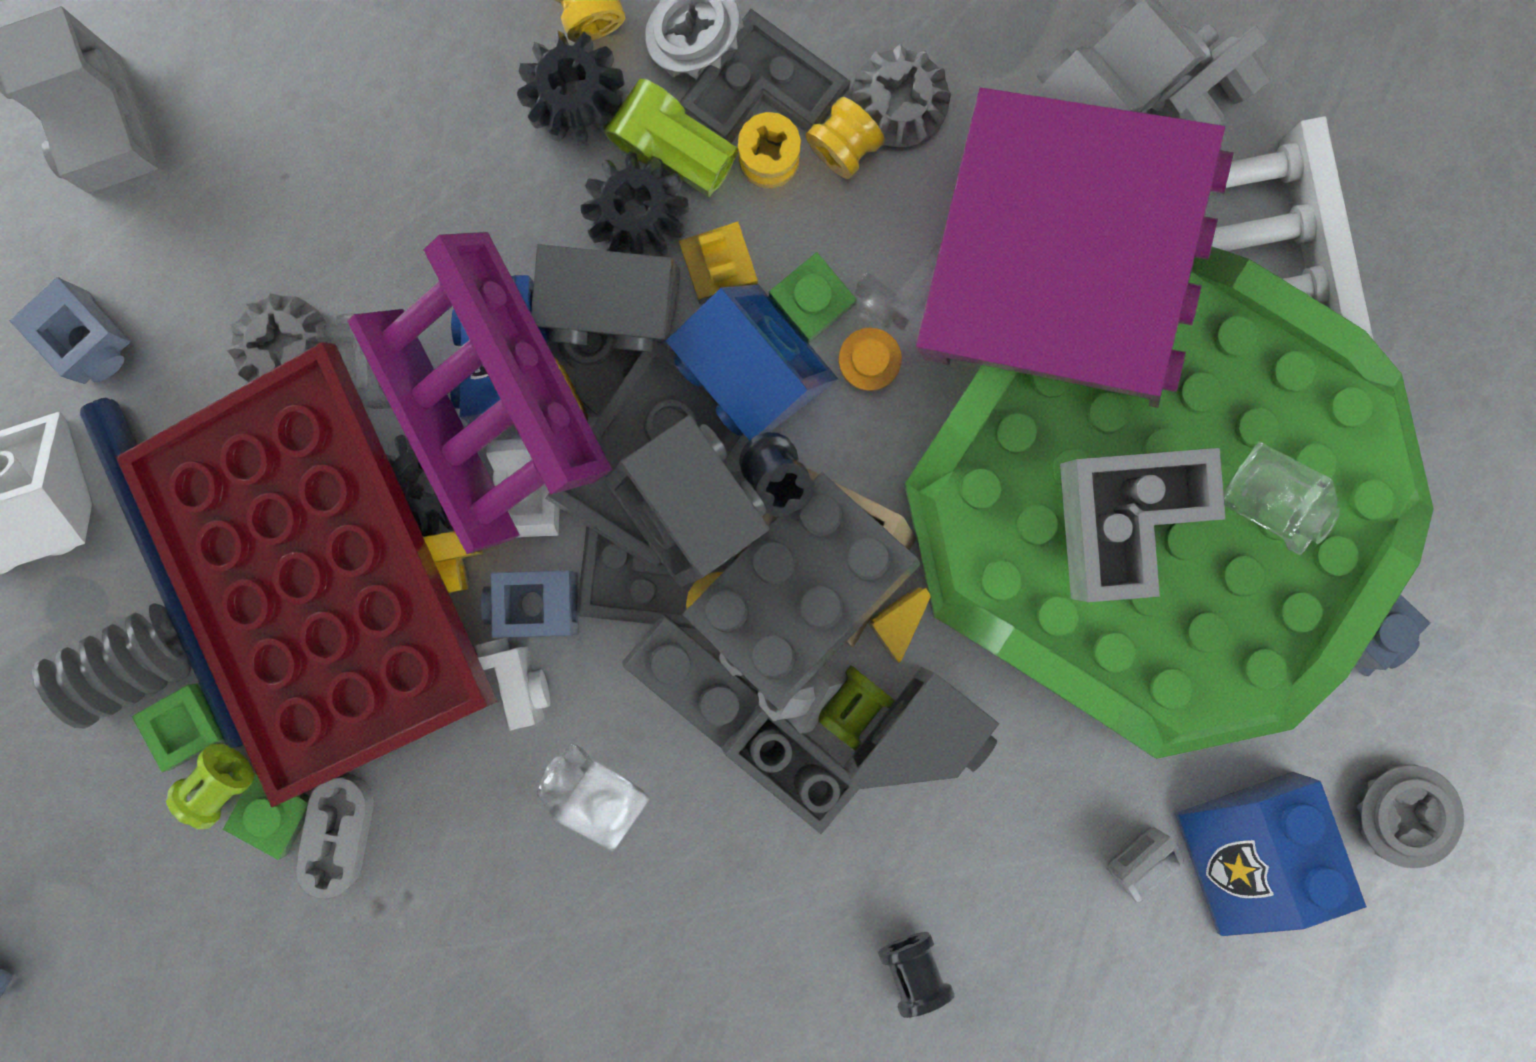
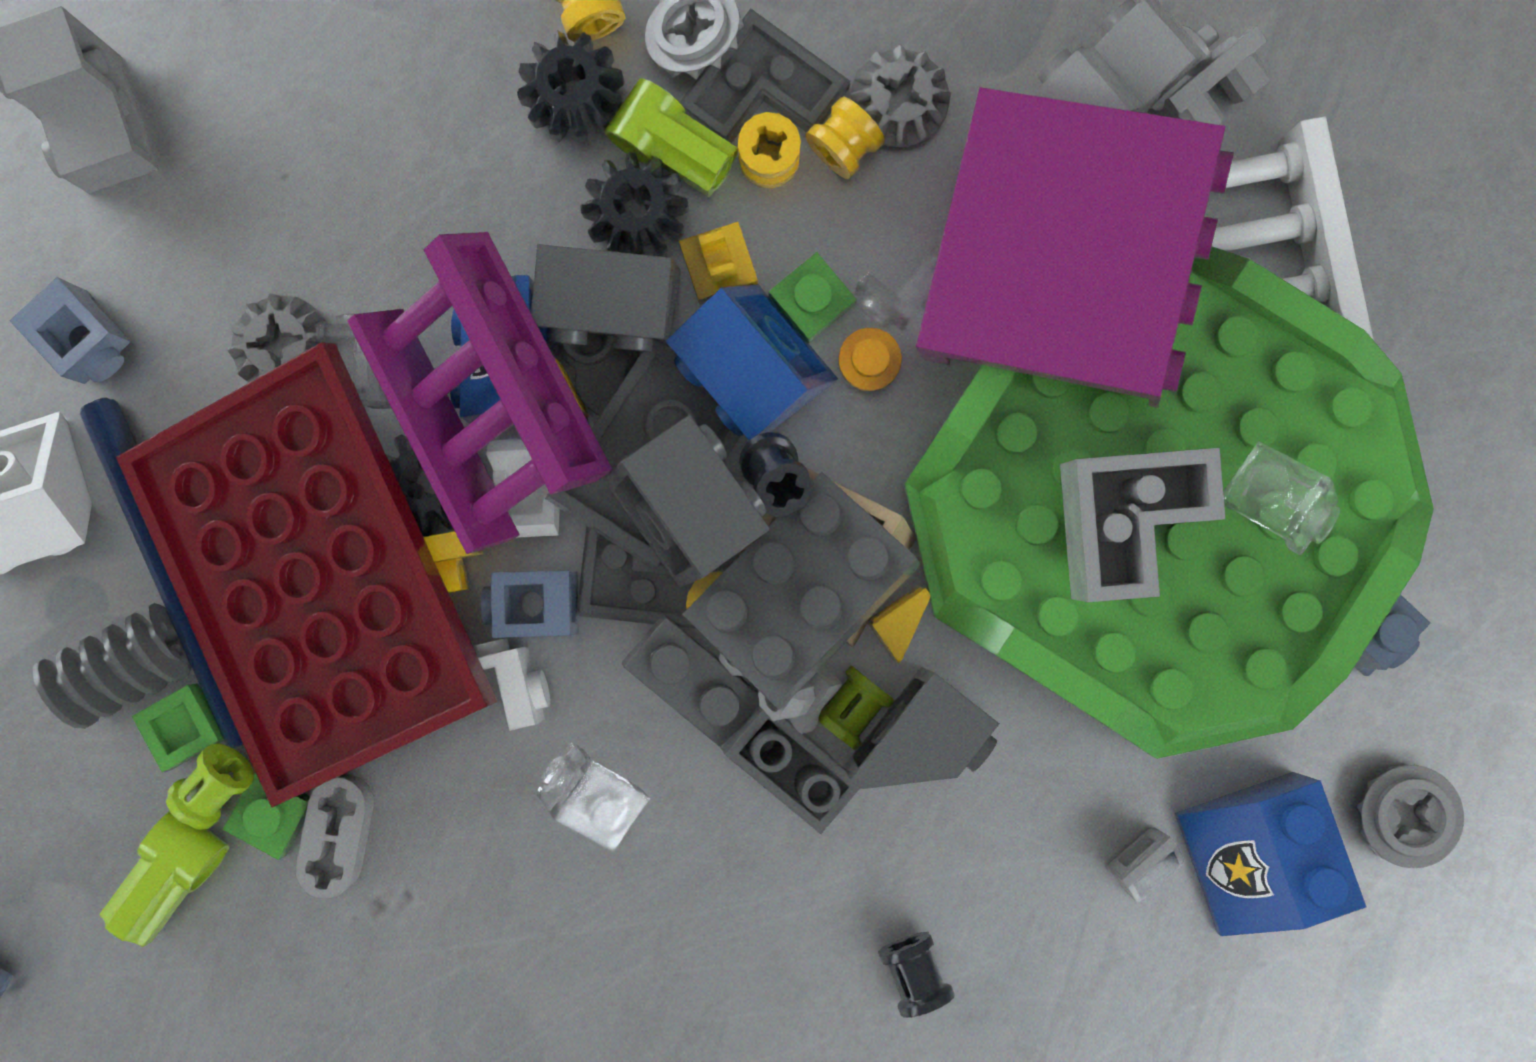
(171, 865): none -> lime piece

